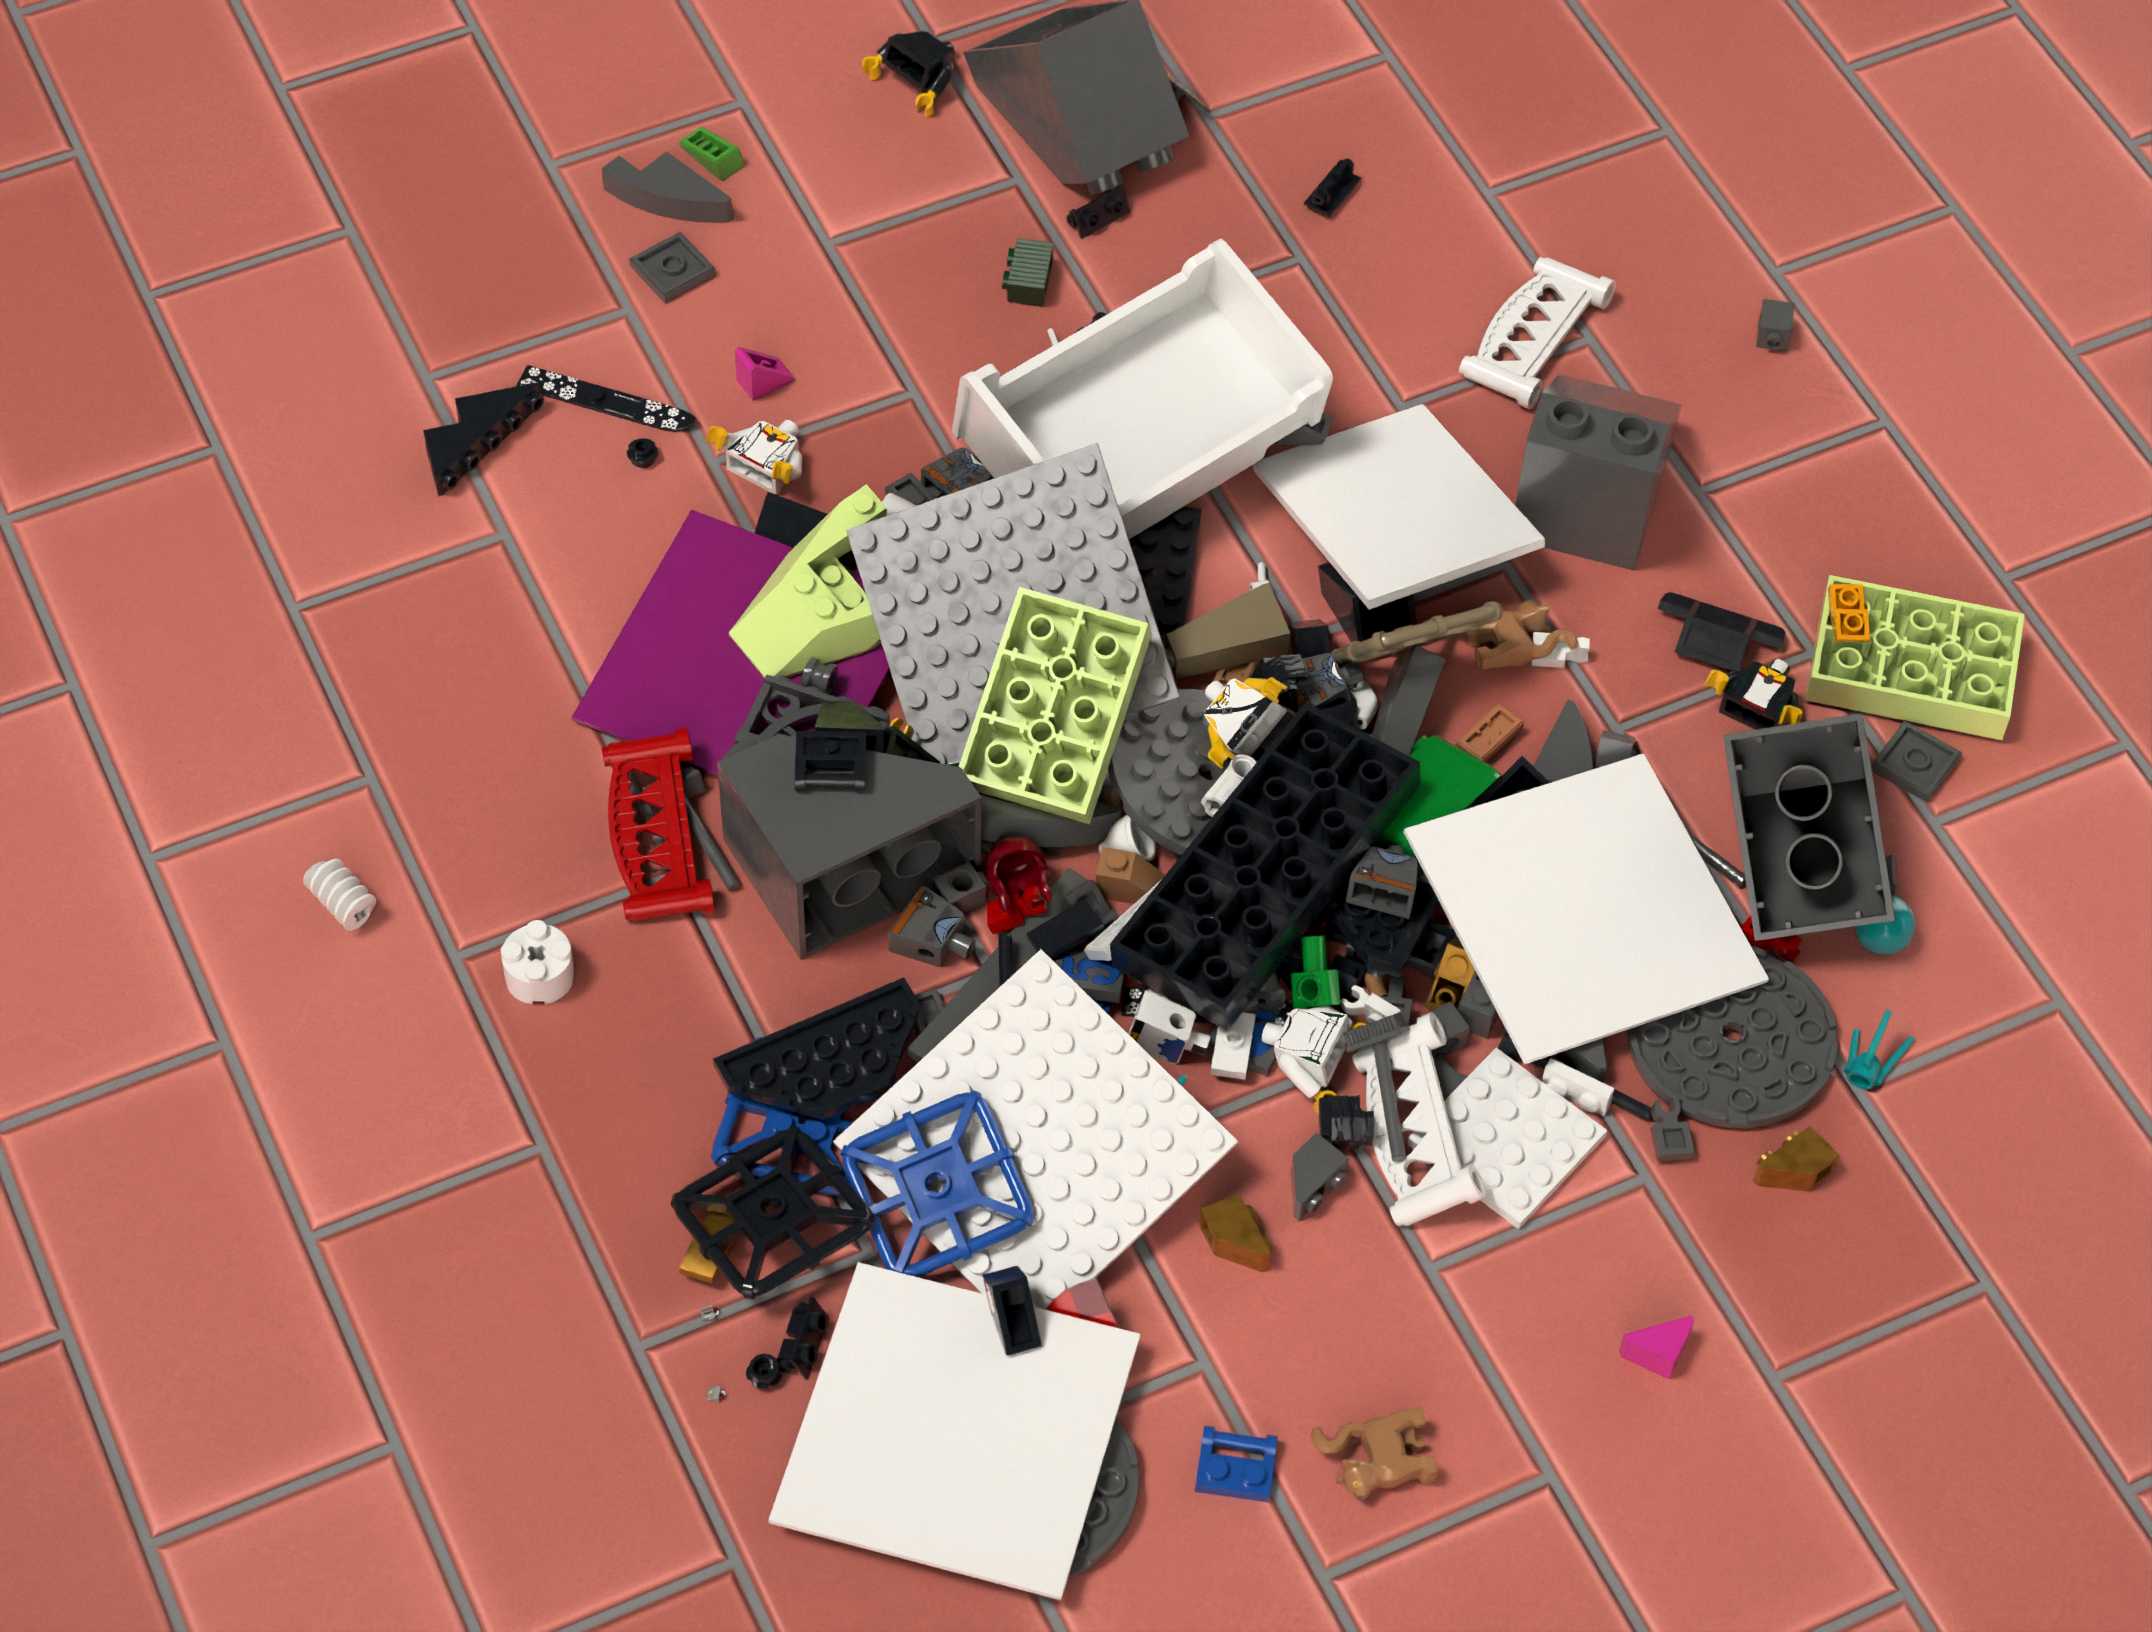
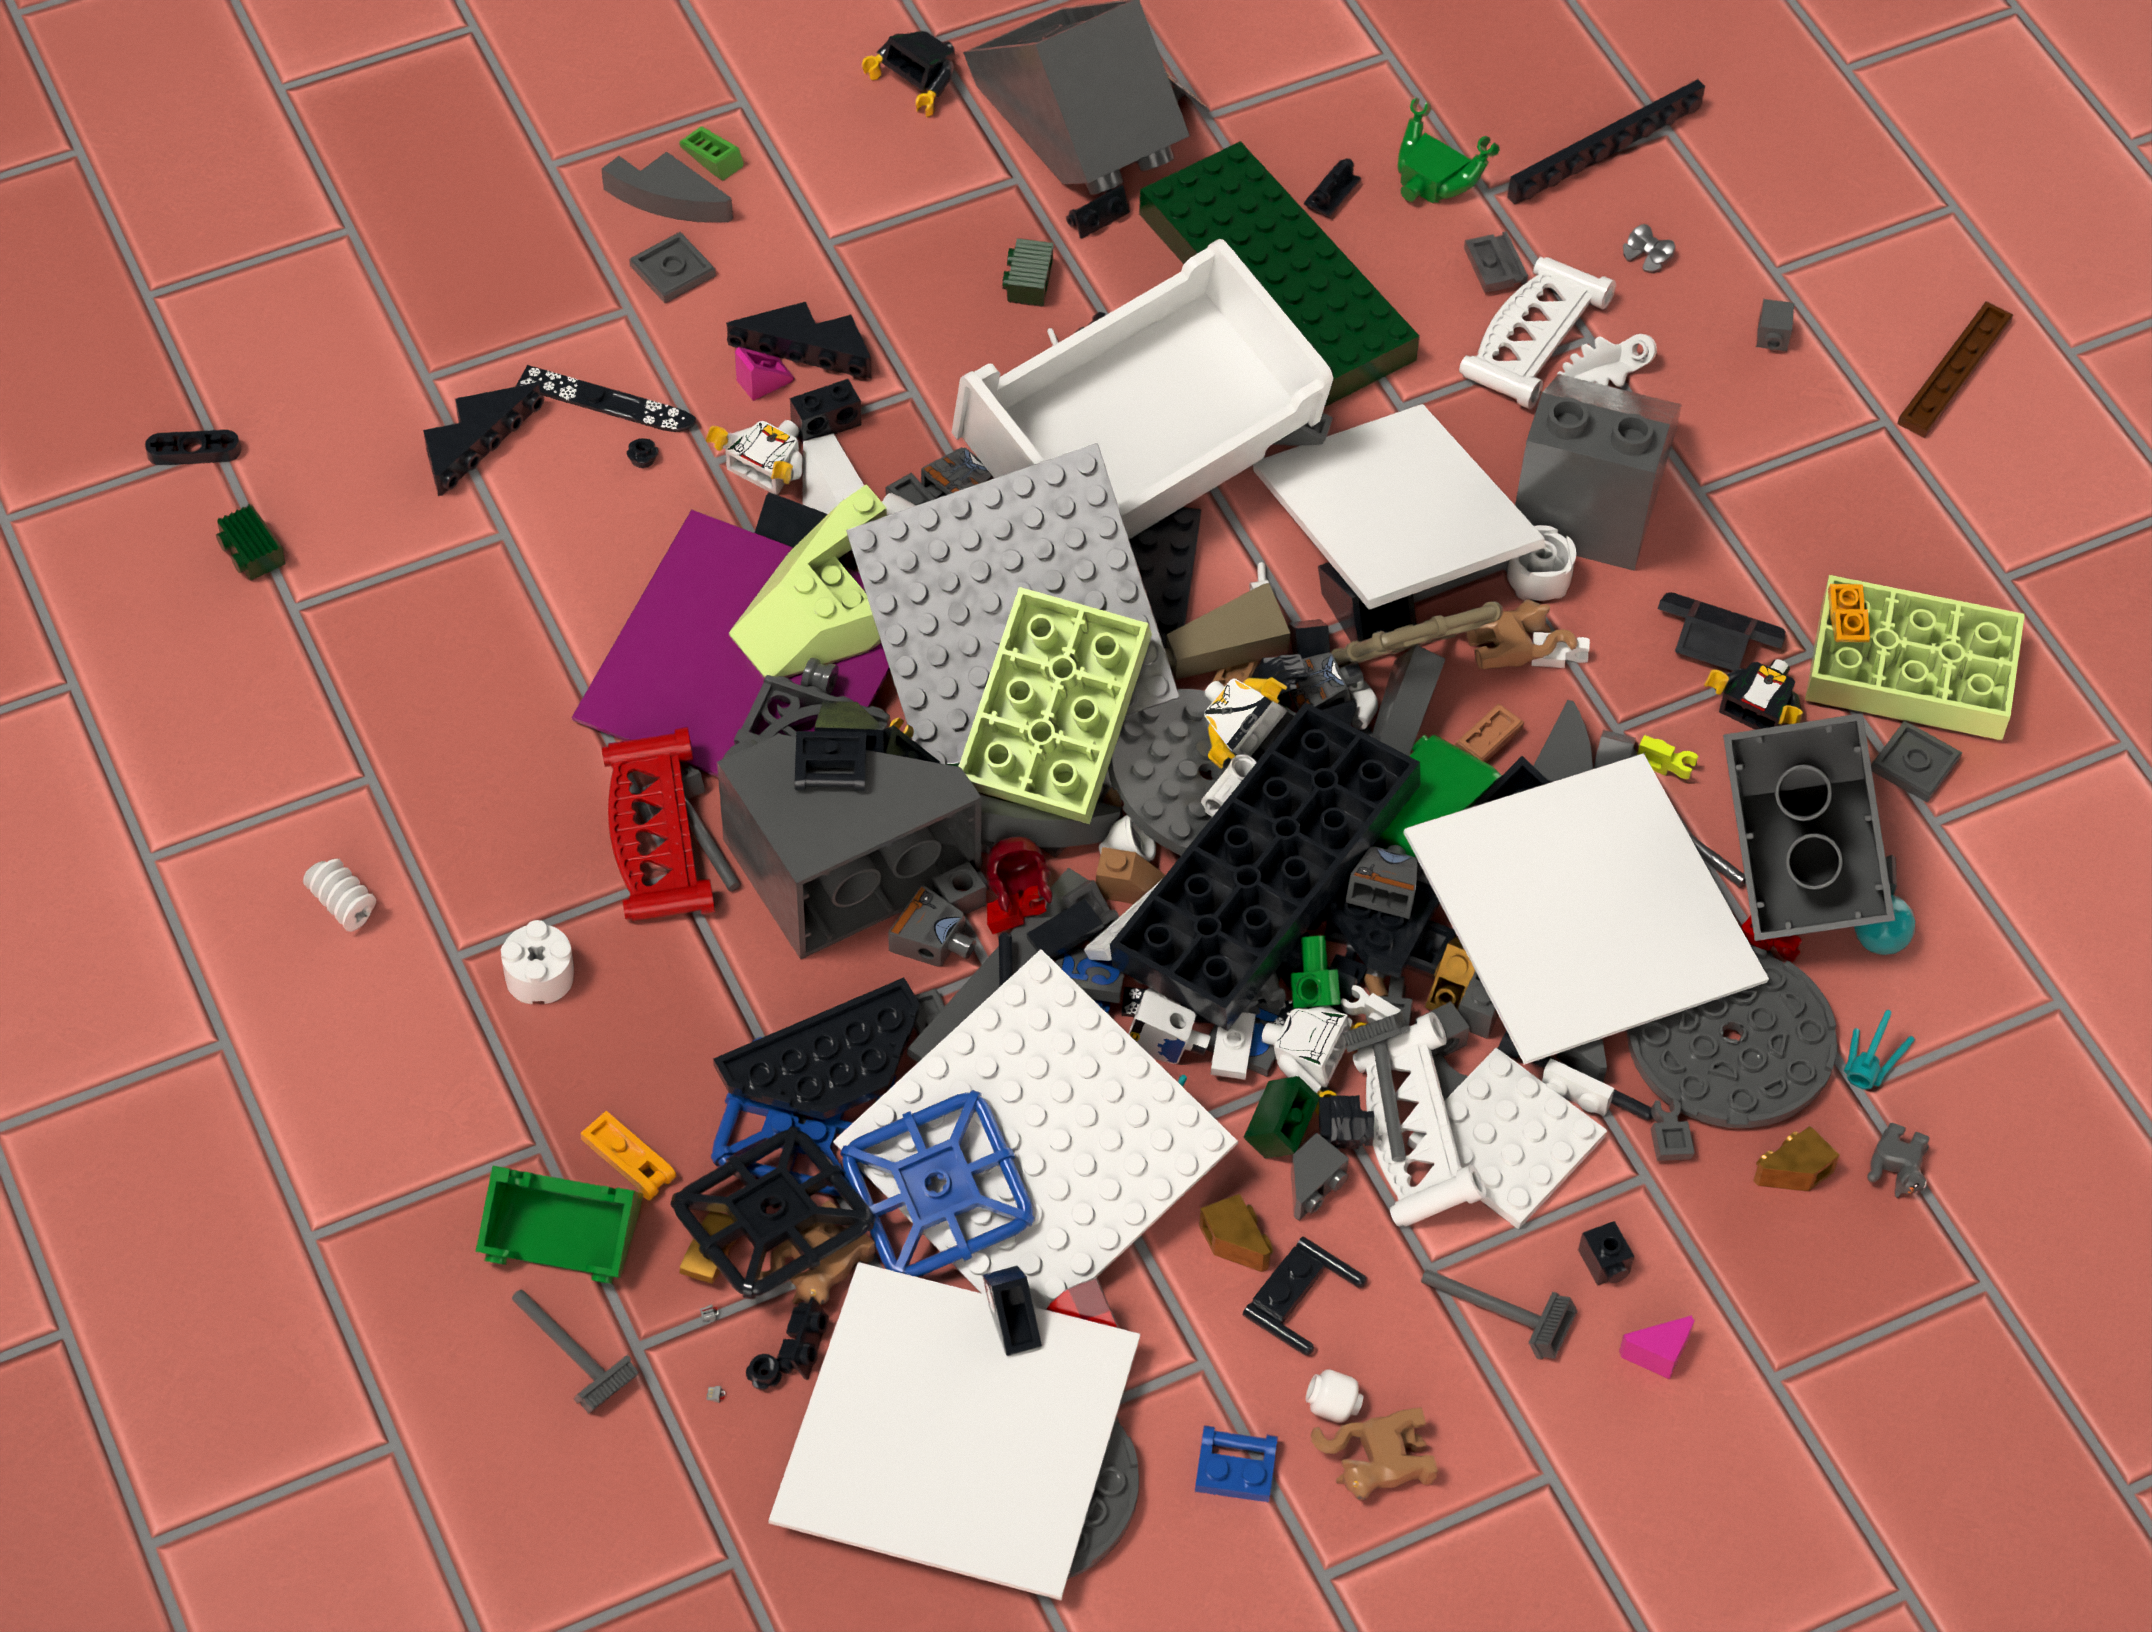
(170, 456): none -> black beam
(250, 542): none -> dark green brick
(558, 1223): none -> green windscreen
(604, 1382): none -> dark grey piece
(627, 1154): none -> light orange plate
(796, 337): none -> black slope
(826, 410): none -> black brick
(827, 474): none -> white wedge
(832, 1269): none -> medium nougat animal
(1281, 1117): none -> dark green brick
(1288, 1287): none -> black plate
(1290, 256): none -> dark green brick
(1334, 1396): none -> white head
(1432, 167): none -> green torso
(1495, 262): none -> flat silver plate
(1544, 572): none -> white brick
(1549, 1327): none -> dark grey piece
(1605, 142): none -> black plate
(1606, 1253): none -> black brick
(1611, 360): none -> white plant
(1642, 241): none -> flat silver piece
(1663, 759): none -> neon yellow plate
(1900, 1157): none -> dark grey animal
(1955, 369): none -> reddish brown tile

